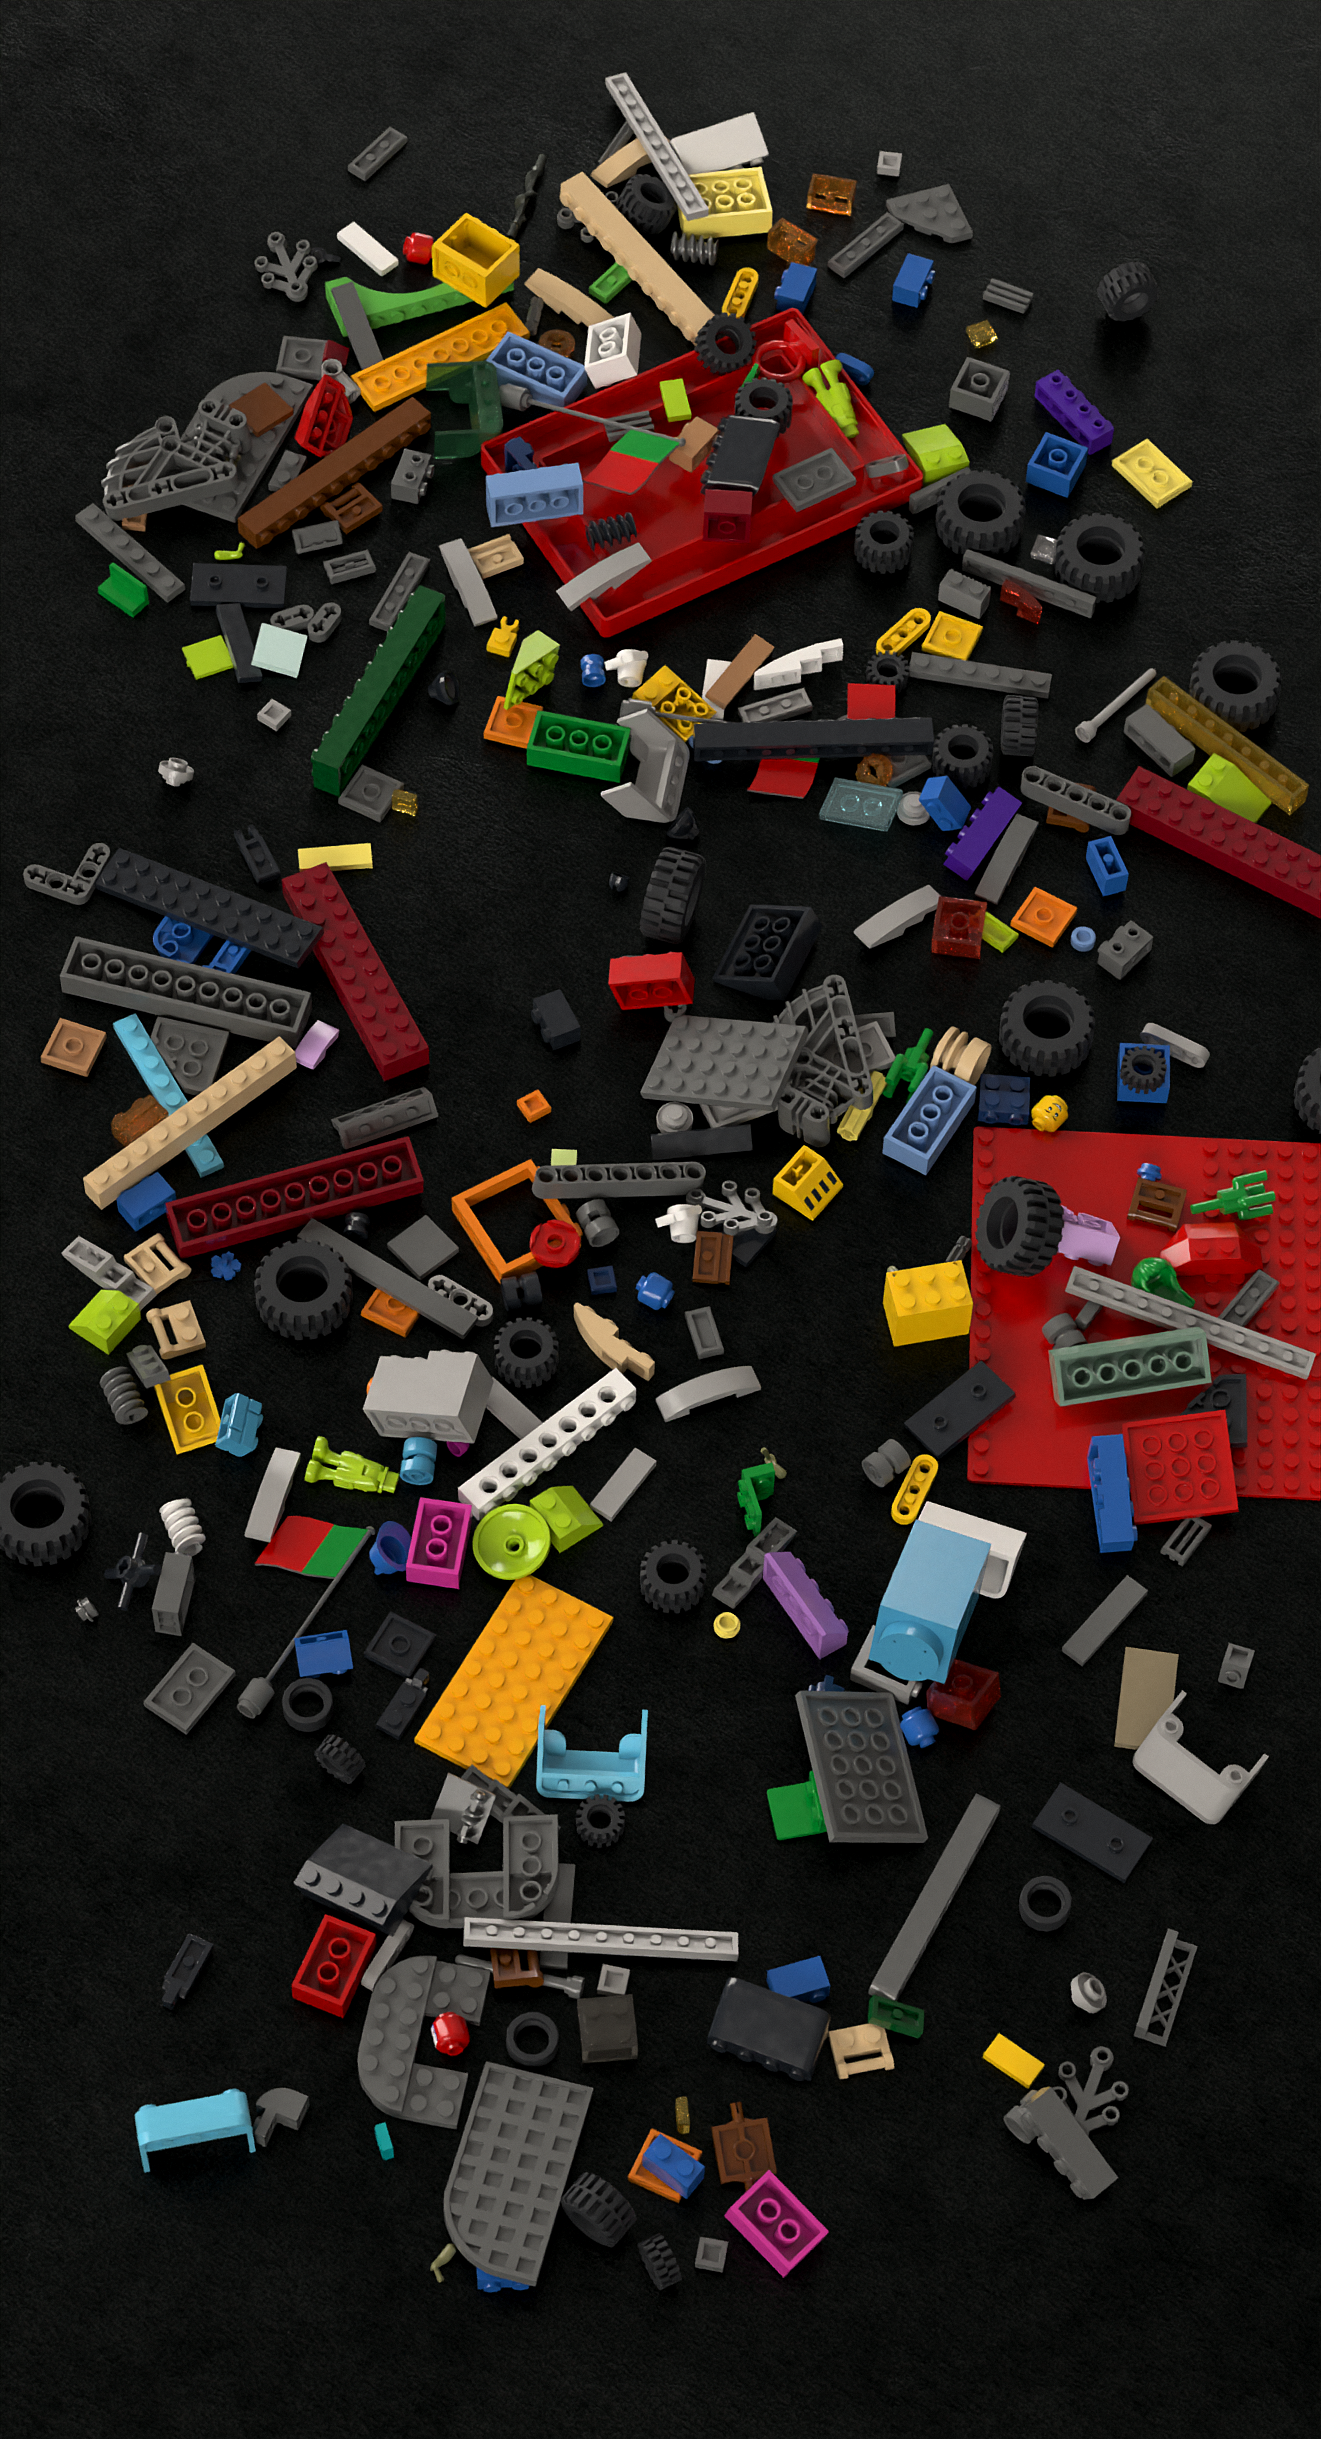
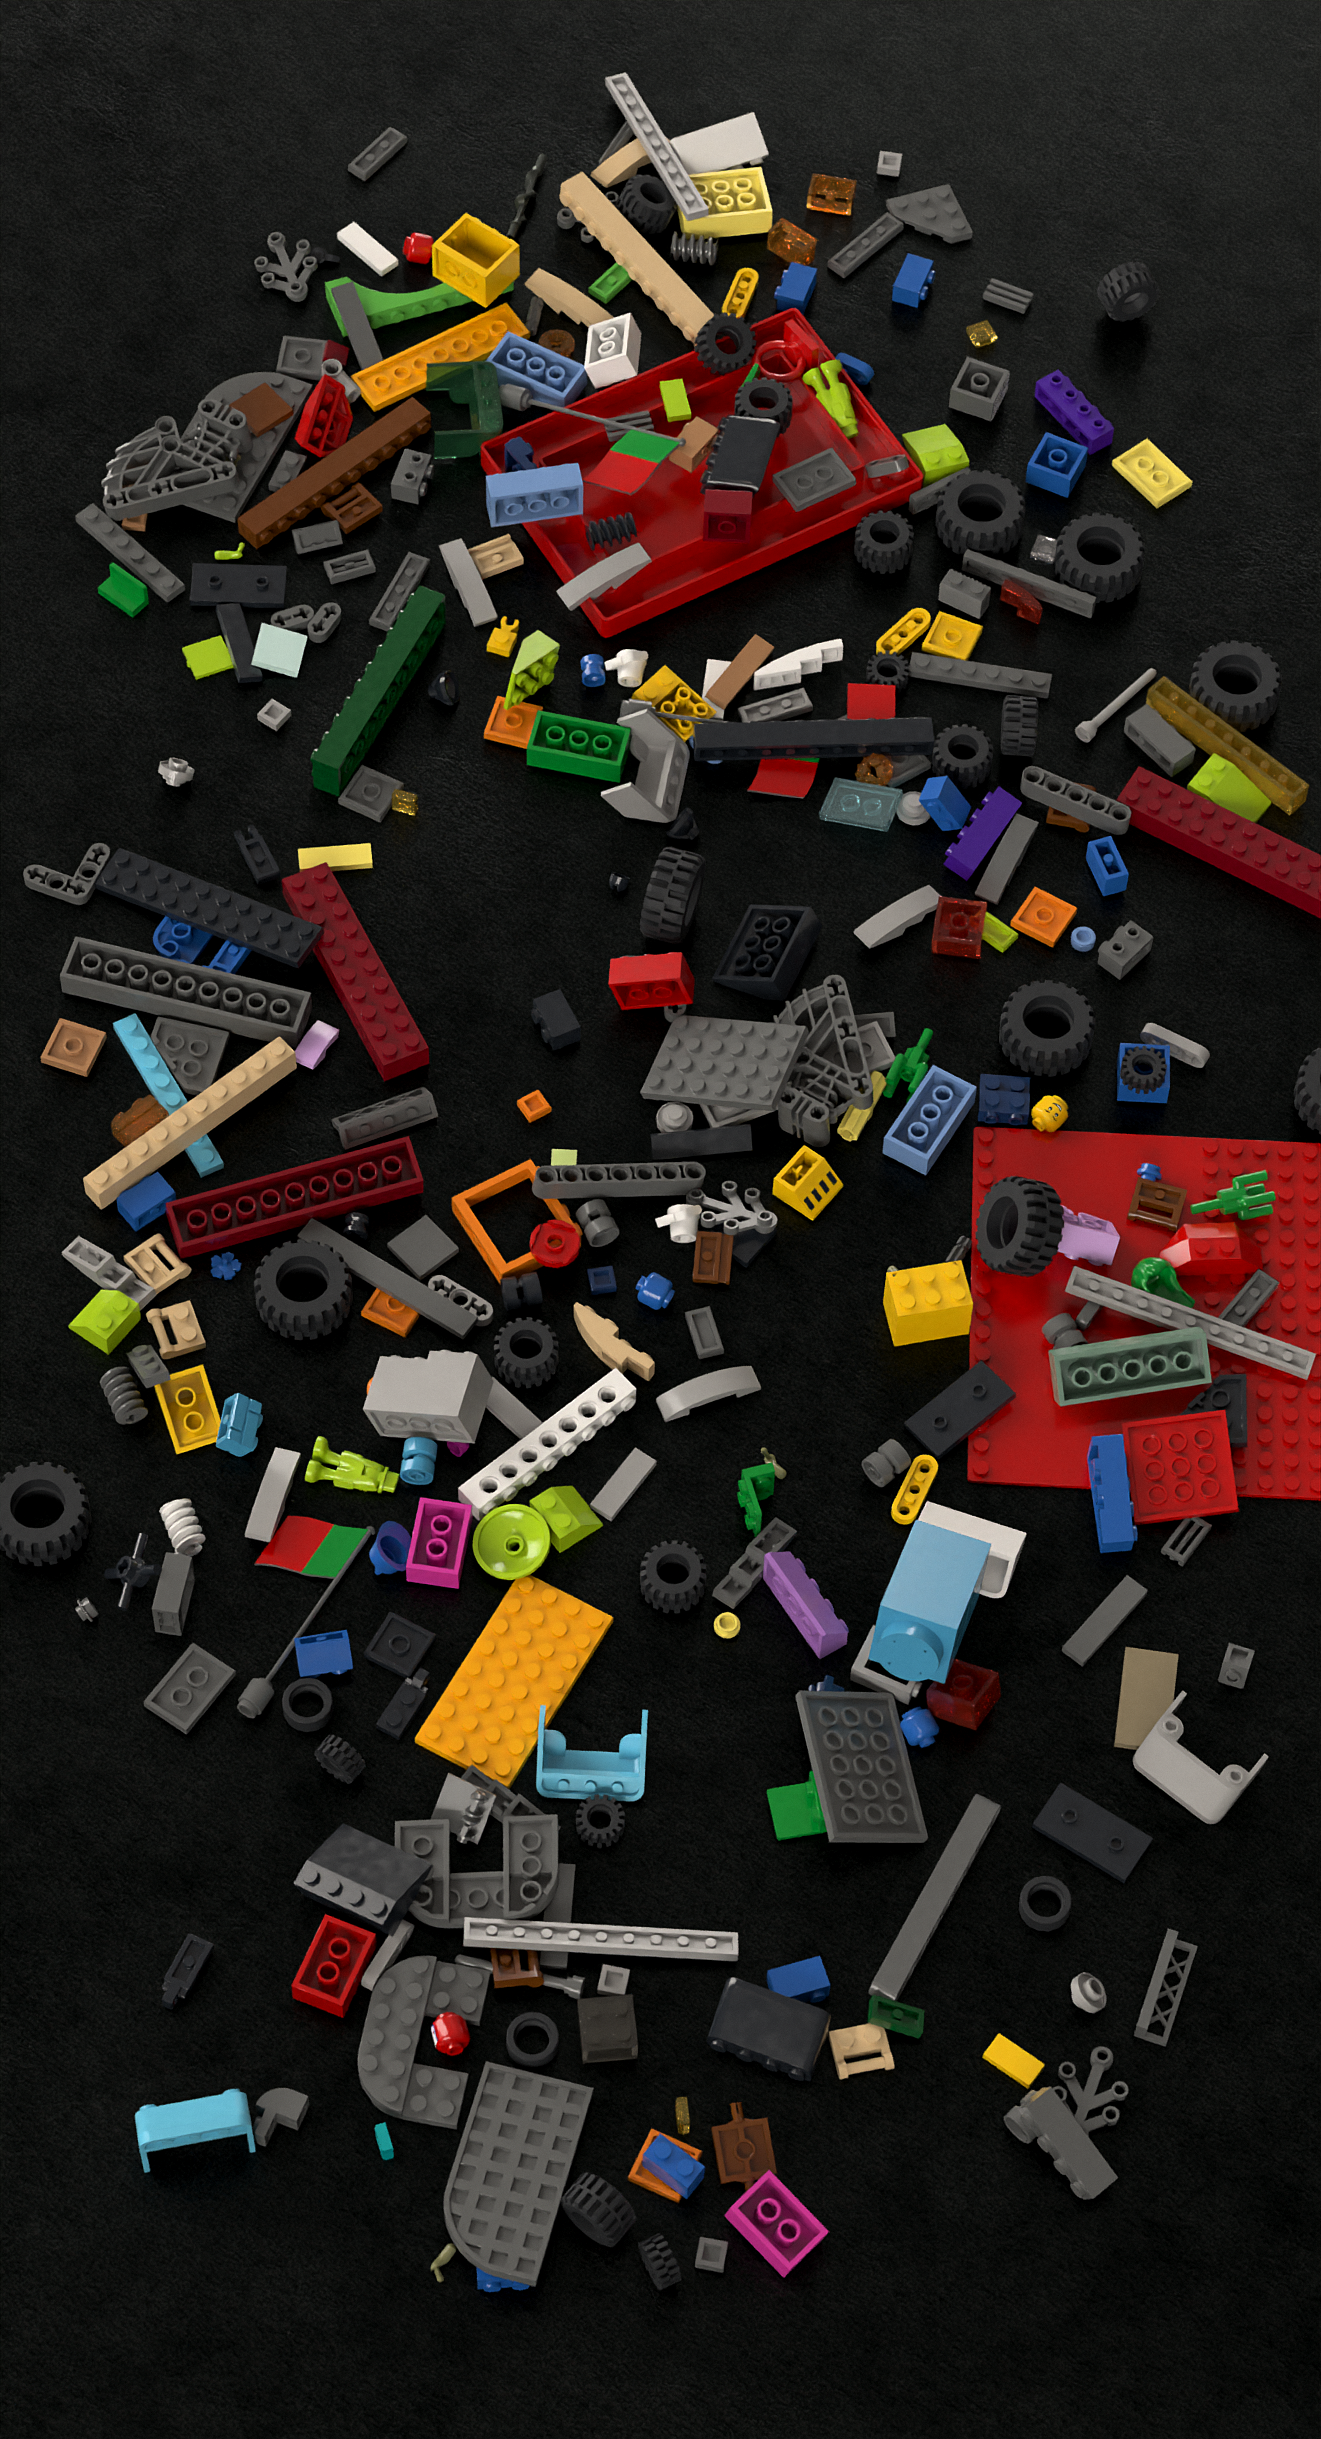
(955, 1056): tan wheel -> none

